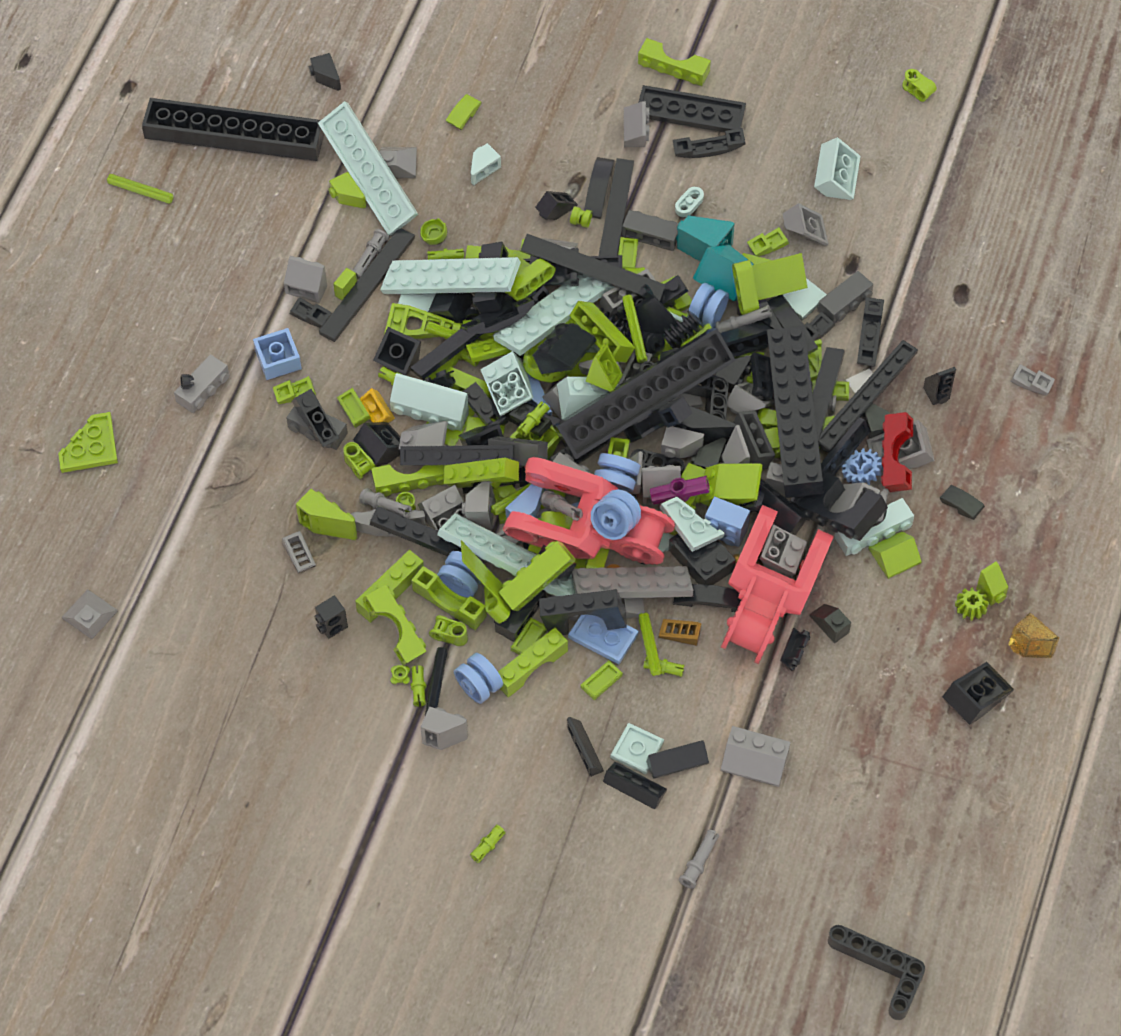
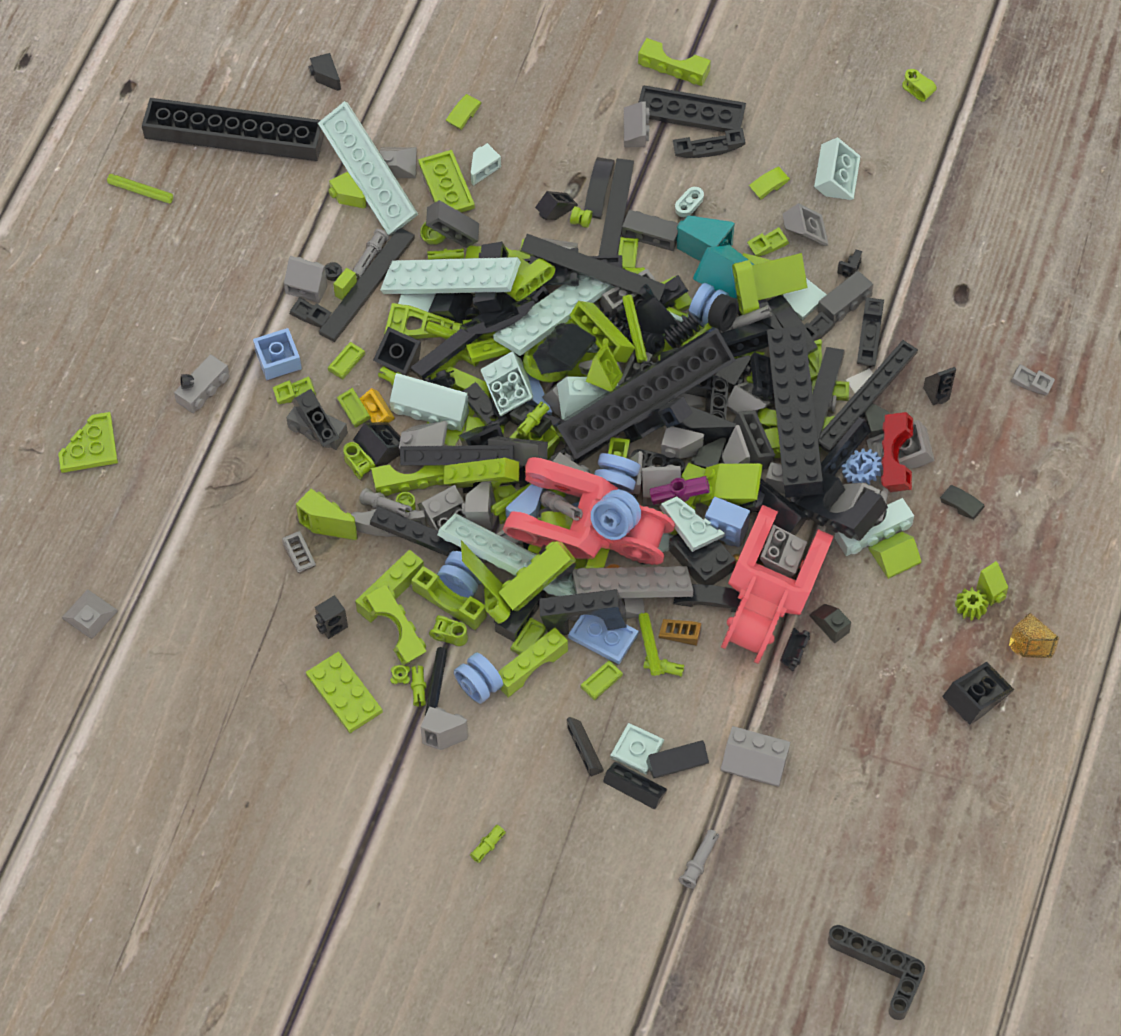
(333, 271): none -> black tile
(344, 692): none -> lime plate
(346, 360): none -> lime tile
(446, 181): none -> lime plate
(452, 224): none -> dark grey brick
(723, 312): none -> black tyre
(769, 181): none -> lime slope
(849, 268): none -> black bracket

